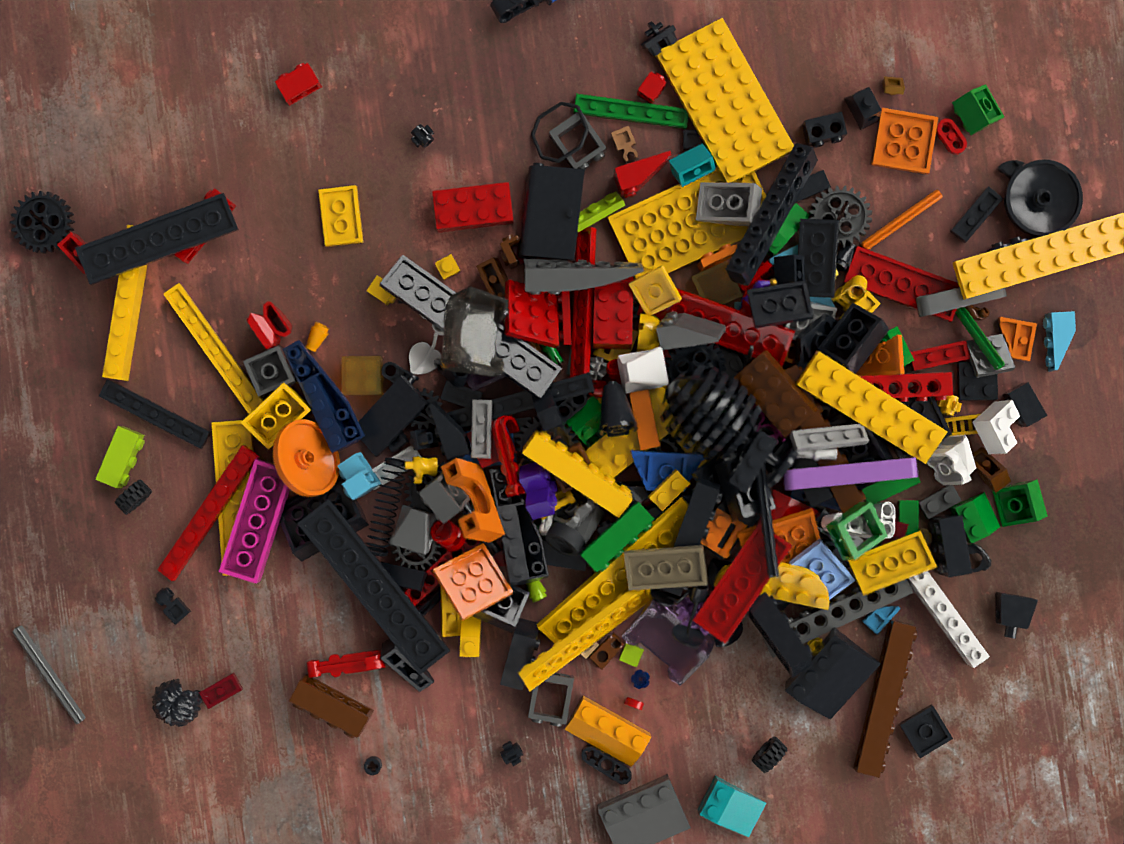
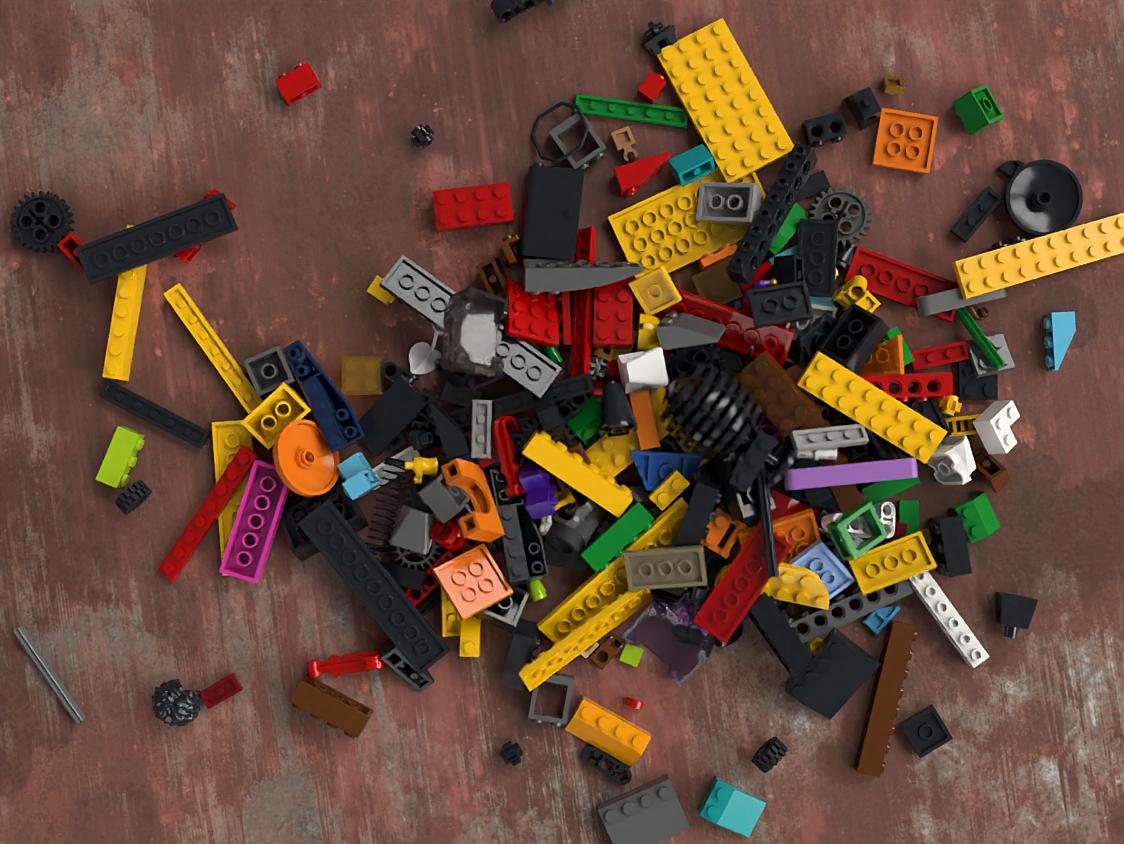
(176, 609): black plate -> none
(270, 326): red piece -> none
(316, 336): light orange cone -> none
(340, 216): yellow tile -> none
(368, 770): black bush -> none
(447, 267): yellow plate -> none
(600, 210): lime plate -> none
(645, 679): clear blue plate -> none
(691, 139): black tile -> none
(901, 220): orange axle -> none
(939, 501): dark grey plate -> none
(952, 135): red plate -> none
(985, 562): black piece -> none
(1018, 337): orange wing -> none
(1020, 503): green slope -> none
(1026, 404): black brick -> none

